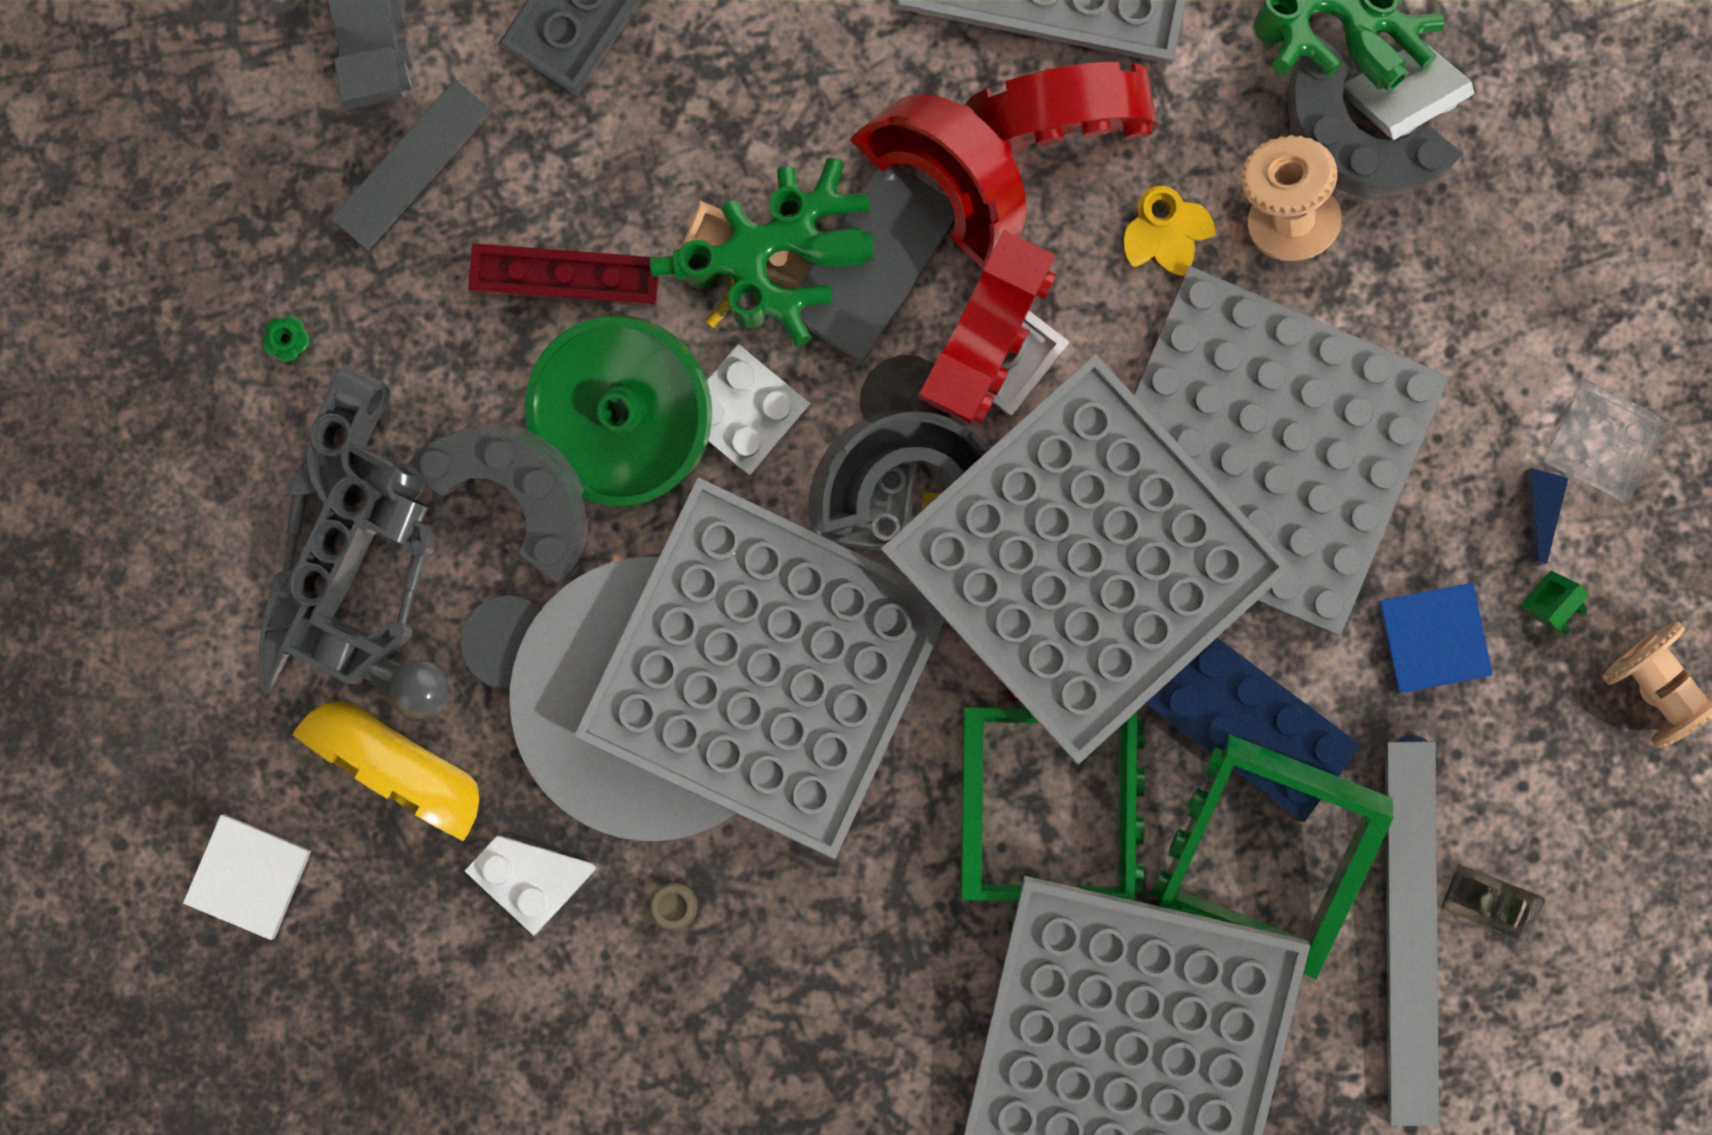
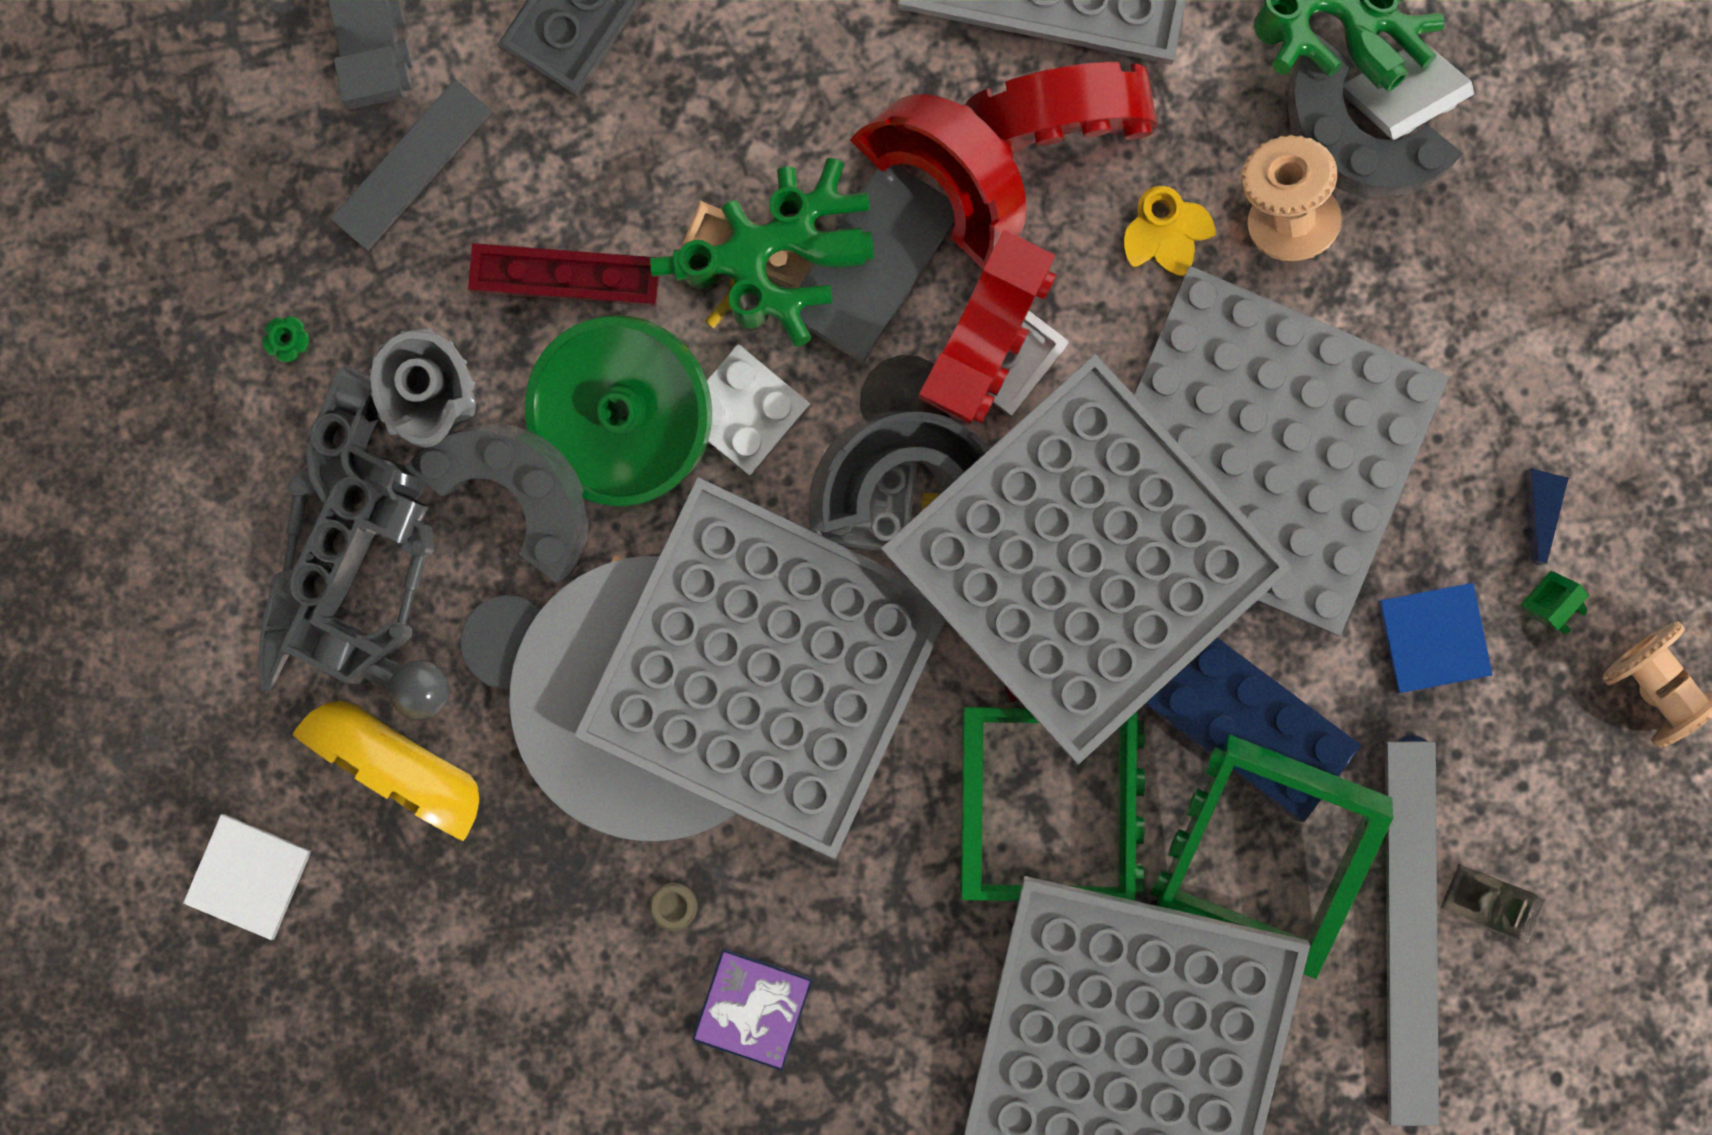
(421, 387): none -> light grey head
(528, 879): white wing -> none
(752, 1009): none -> tile
(1604, 442): clear tile -> none

